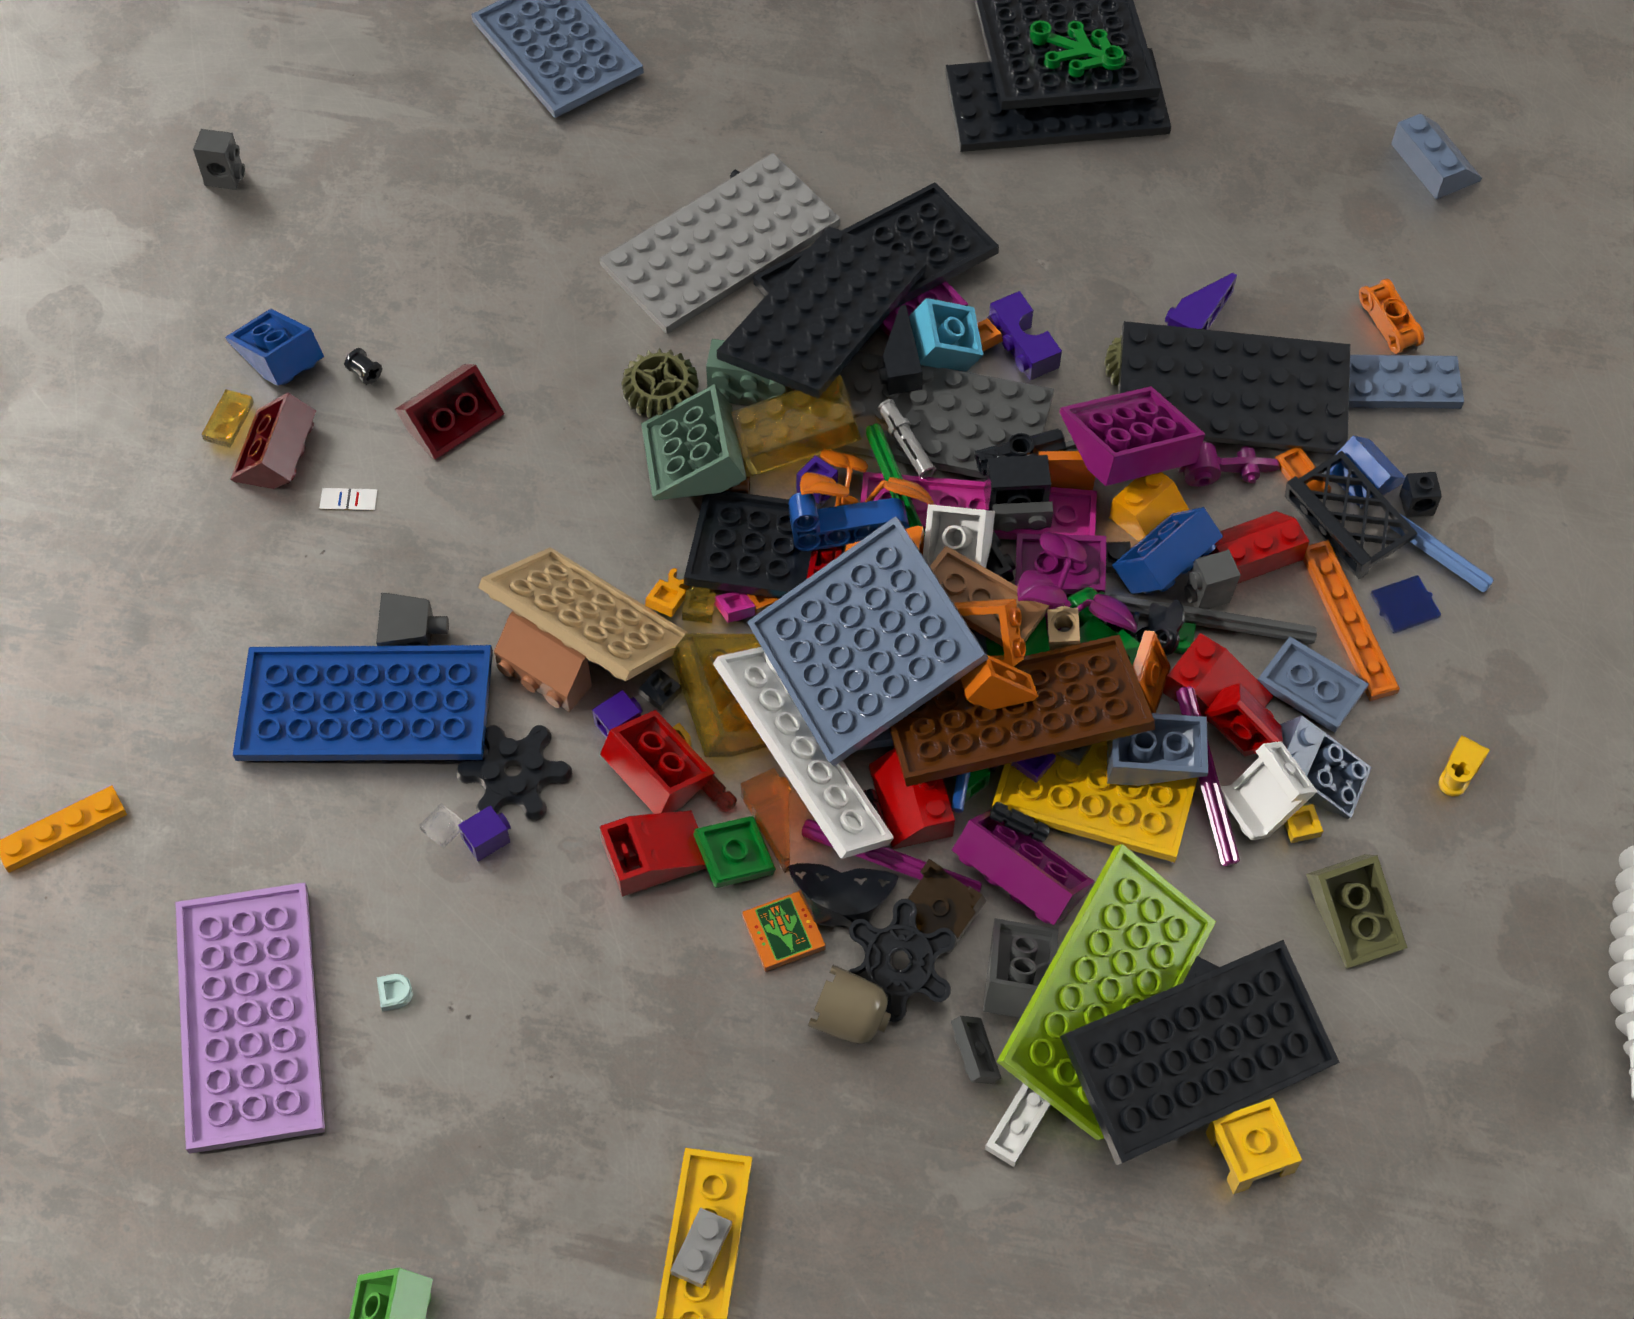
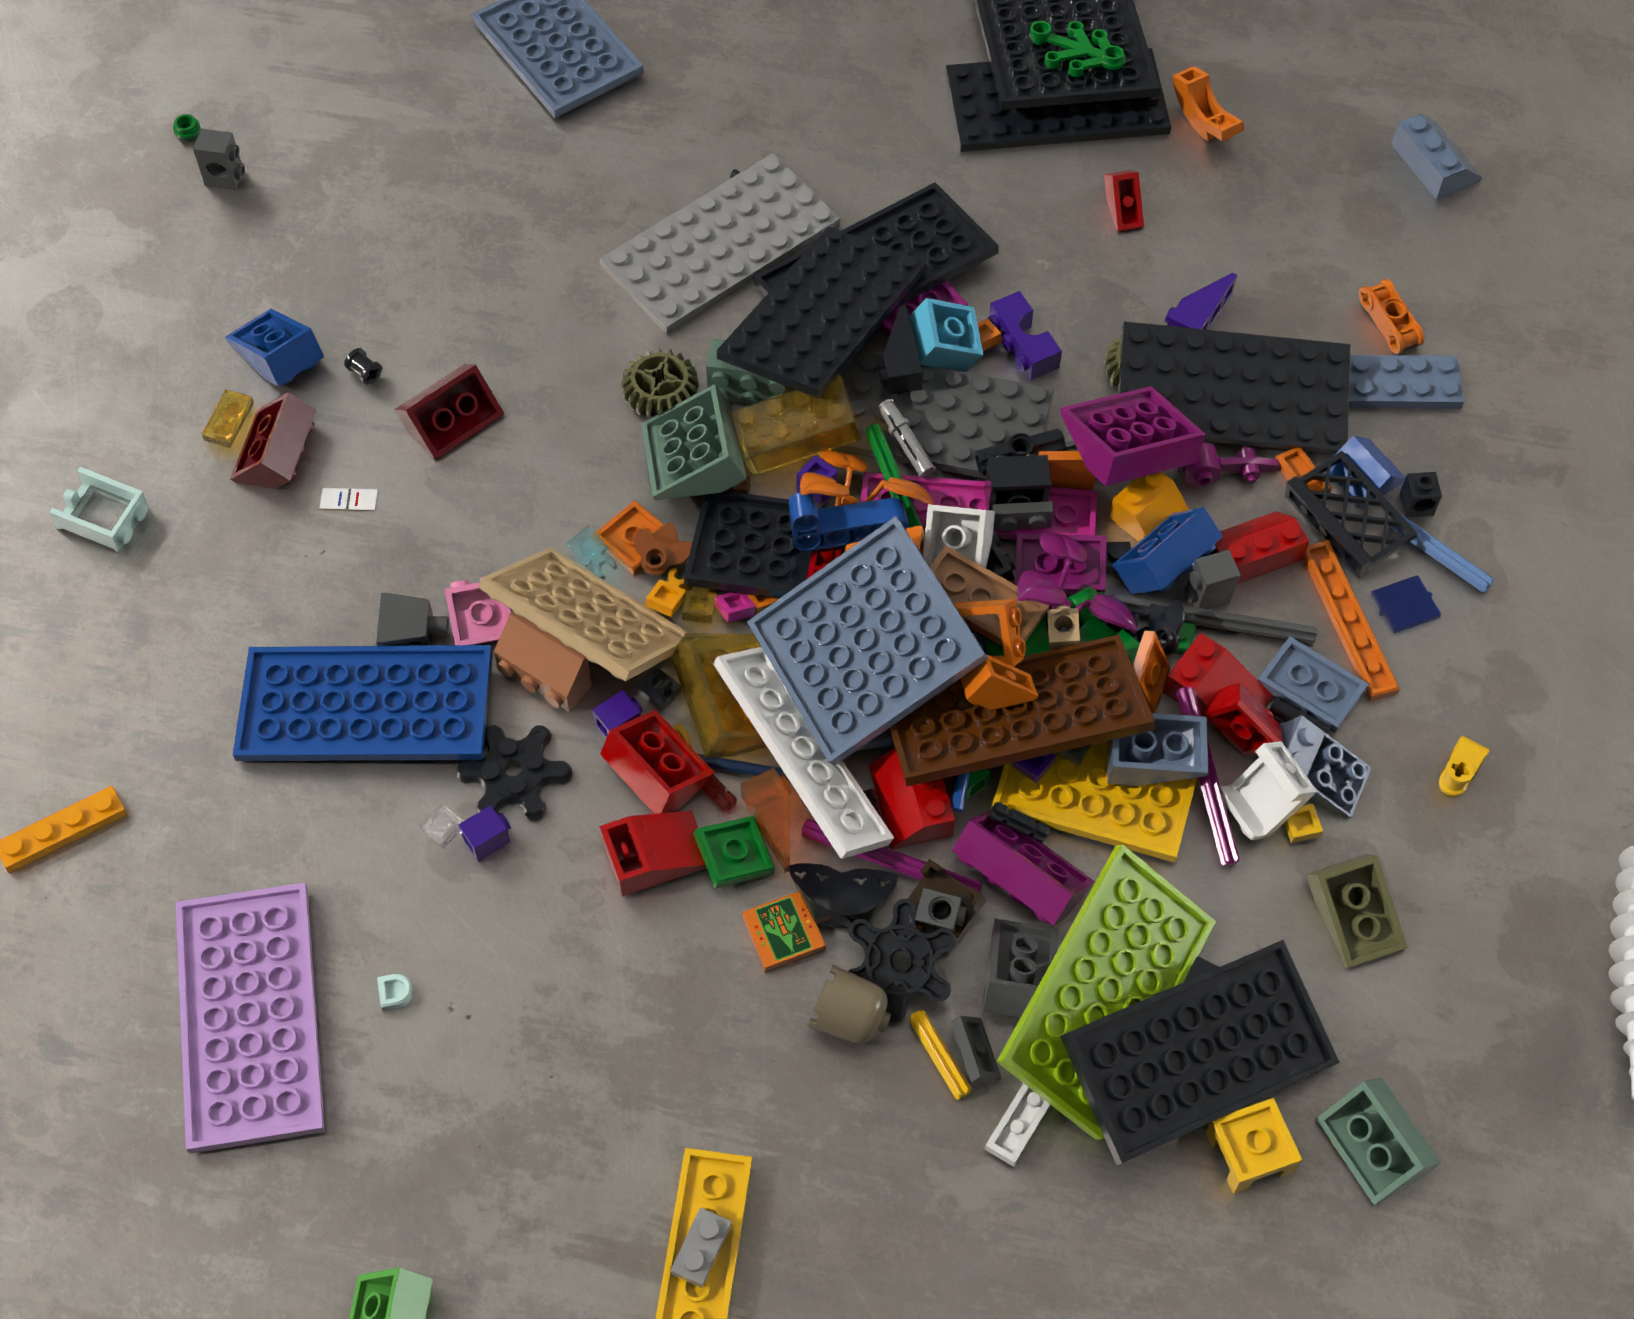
(101, 510): none -> light aqua window
(186, 127): none -> green plate
(474, 615): none -> bright pink plate
(590, 549): none -> clear light blue plate
(621, 532): none -> orange tile
(661, 545): none -> dark orange plate
(738, 766): none -> dark blue bar
(930, 899): none -> dark grey brick
(940, 1054): none -> yellow axle
(1124, 199): none -> red slope
(1202, 108): none -> orange arch
(1286, 712): none -> black pin
(1377, 1140): none -> sand green slope

